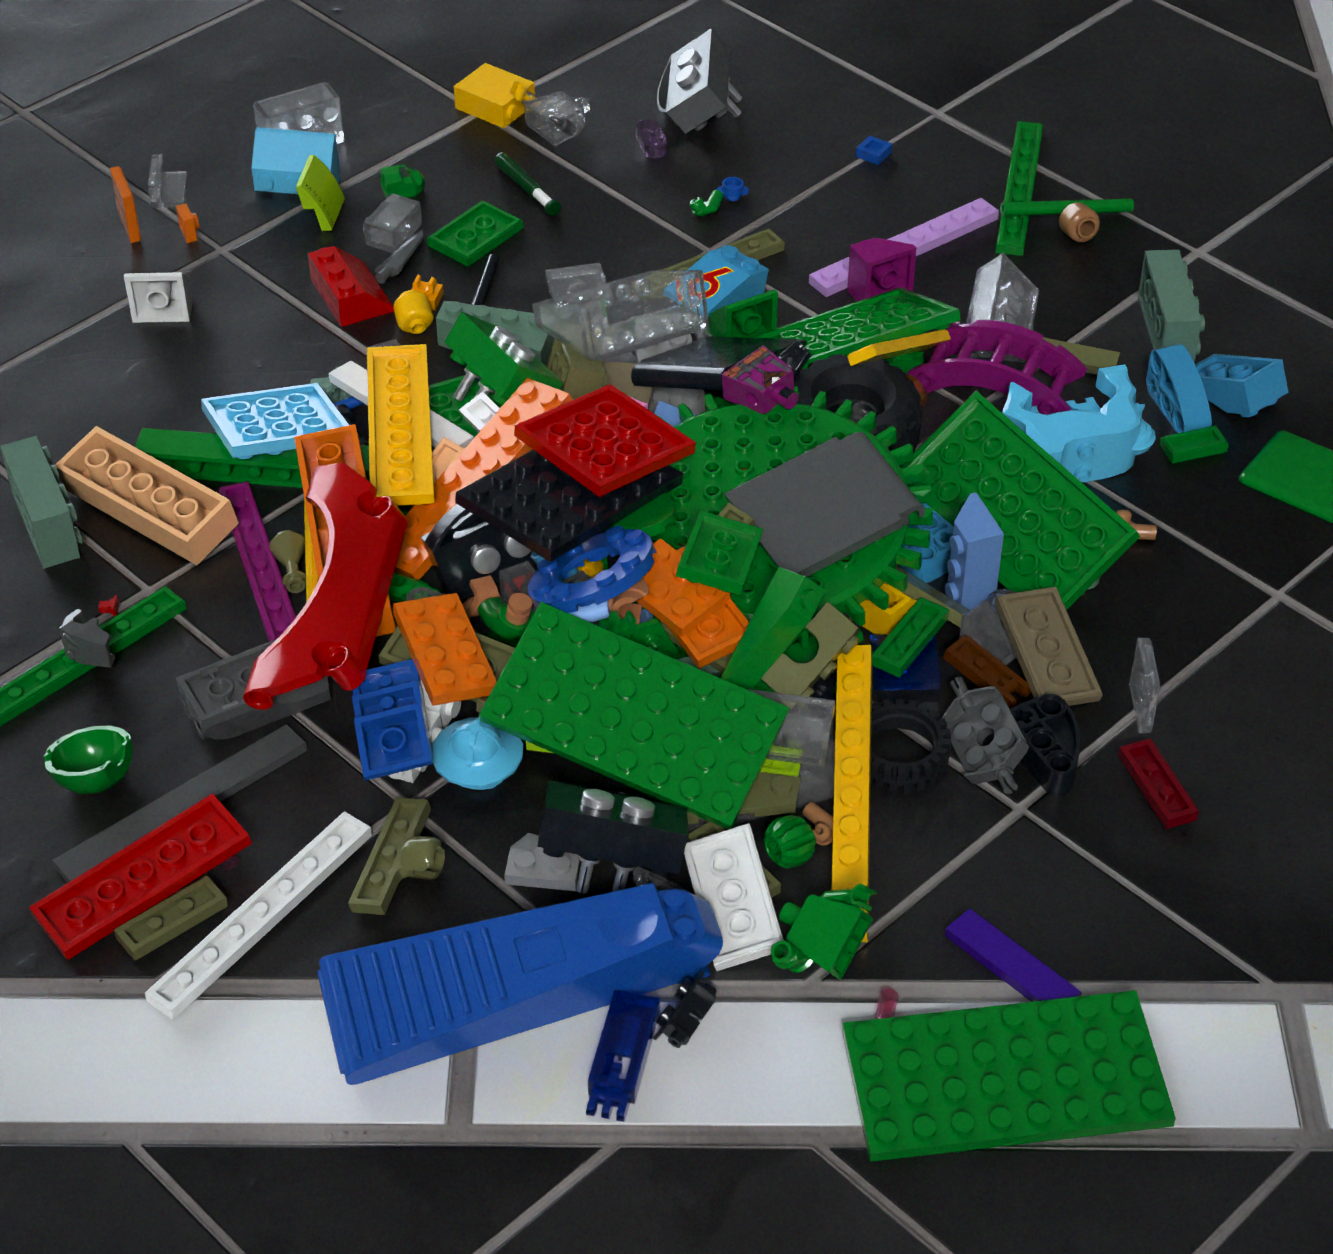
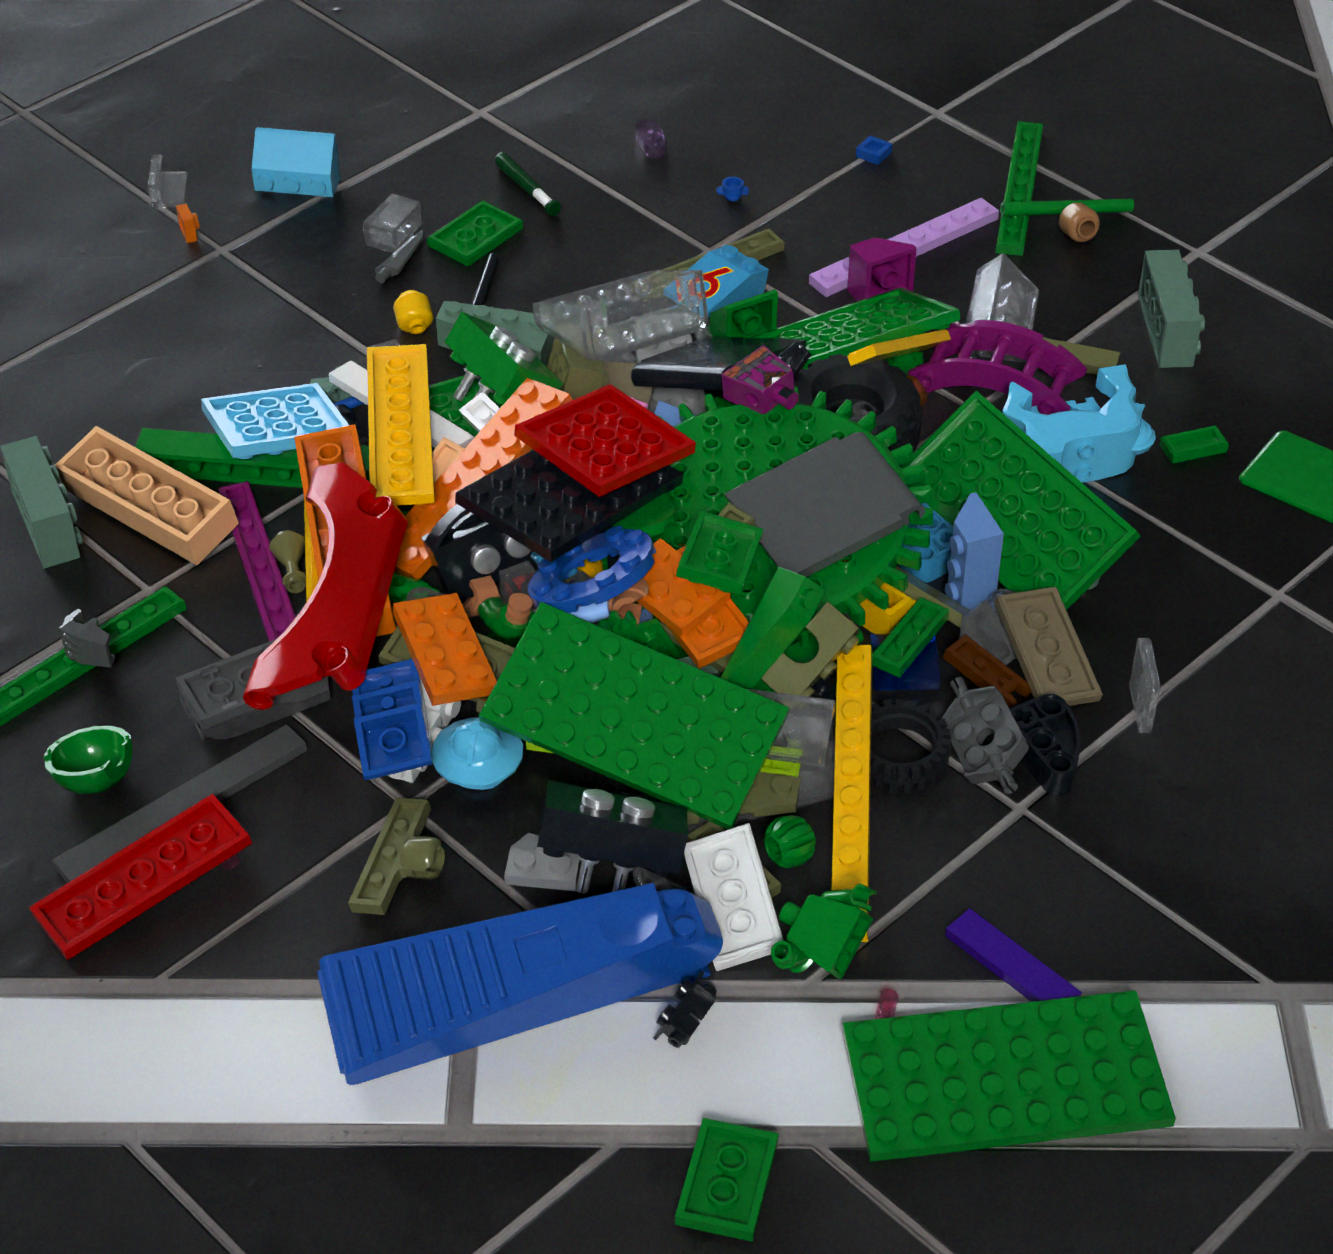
(110, 606): red piece -> none
(125, 204): orange tile -> none
(159, 297): white slope -> none
(170, 918): olive plate -> none
(257, 915): white plate -> none
(305, 109): clear brick -> none
(320, 192): lime slope -> none
(347, 286): red slope -> none
(401, 181): green rock -> none
(430, 289): light orange tile -> none
(488, 95): yellow brick -> none
(552, 116): clear torso -> none
(573, 278): clear tile -> none
(626, 1034): clear blue hinge -> none
(698, 84): dark grey piece -> none
(702, 208): green arm -> none
(727, 1179): none -> green plate
(823, 823): medium nougat arm -> none
(1146, 531): medium nougat arm -> none
(1158, 783): dark red plate -> none
(1178, 388): dark azure beam -> none
(1242, 382): dark azure slope -> none

